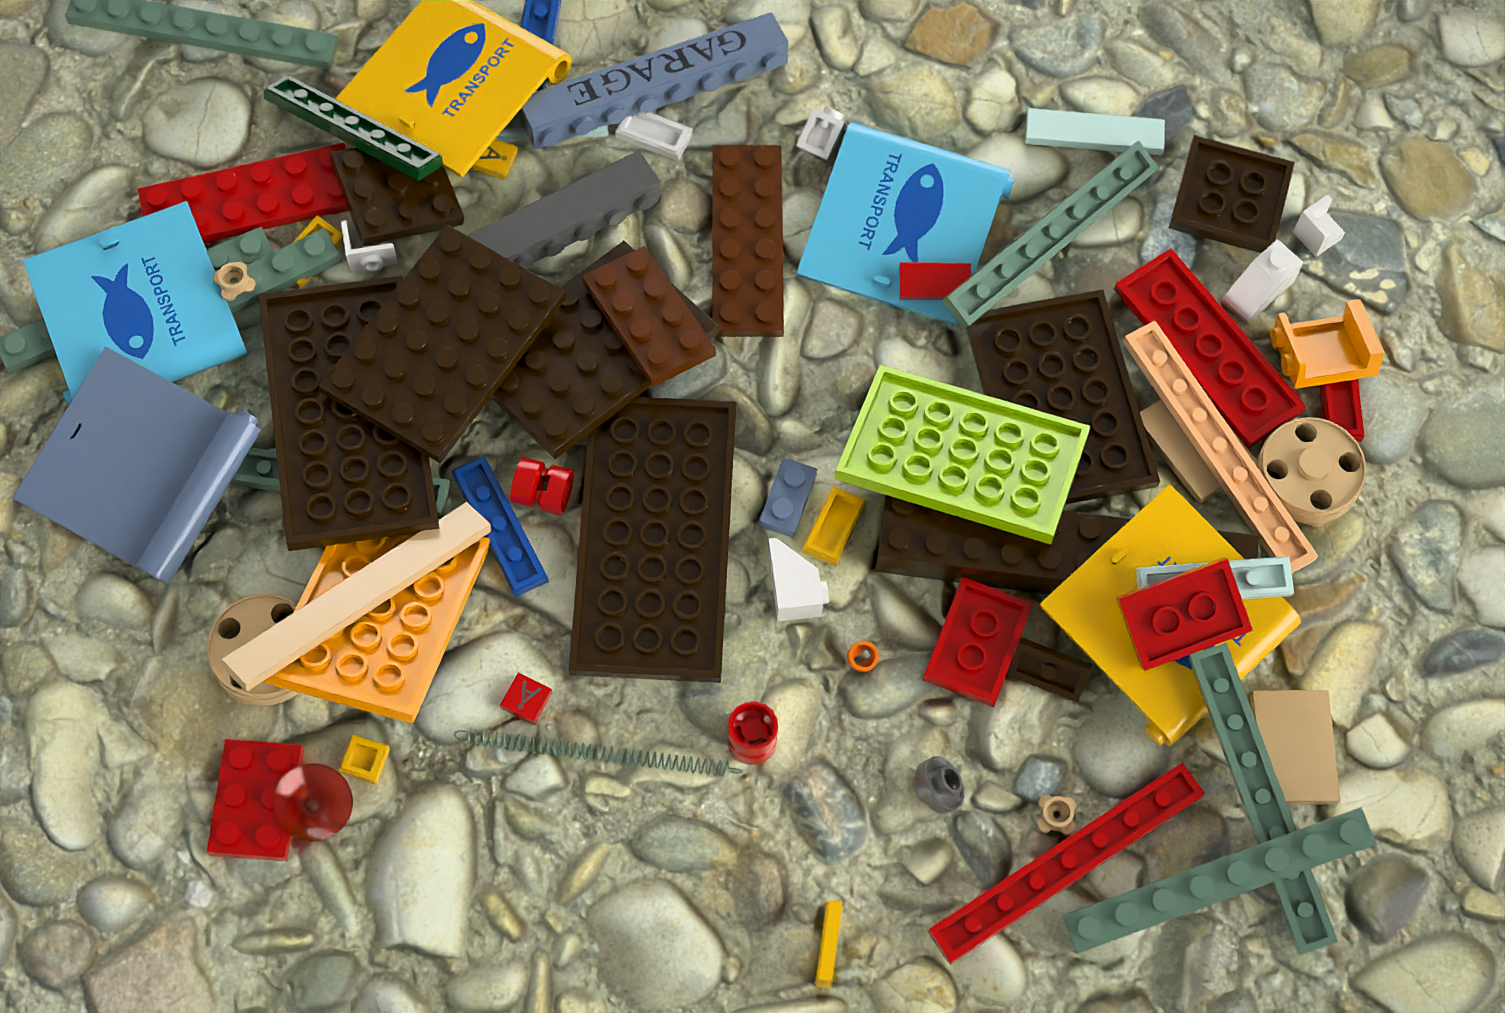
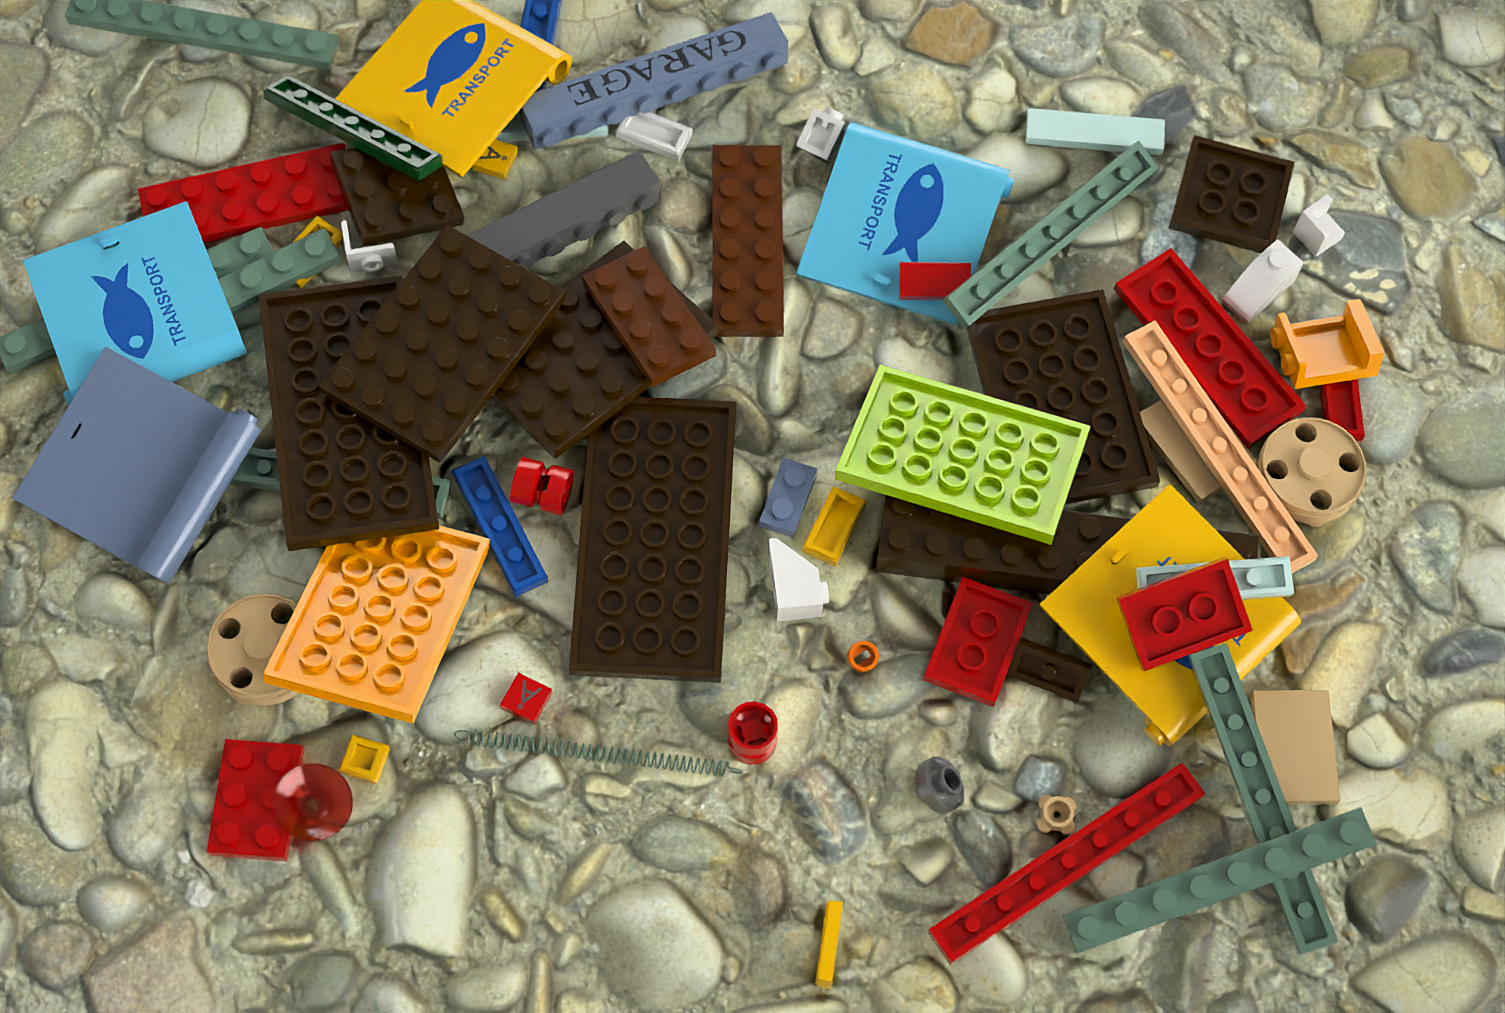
(233, 271): tan plate -> none
(354, 597): tan tile -> none

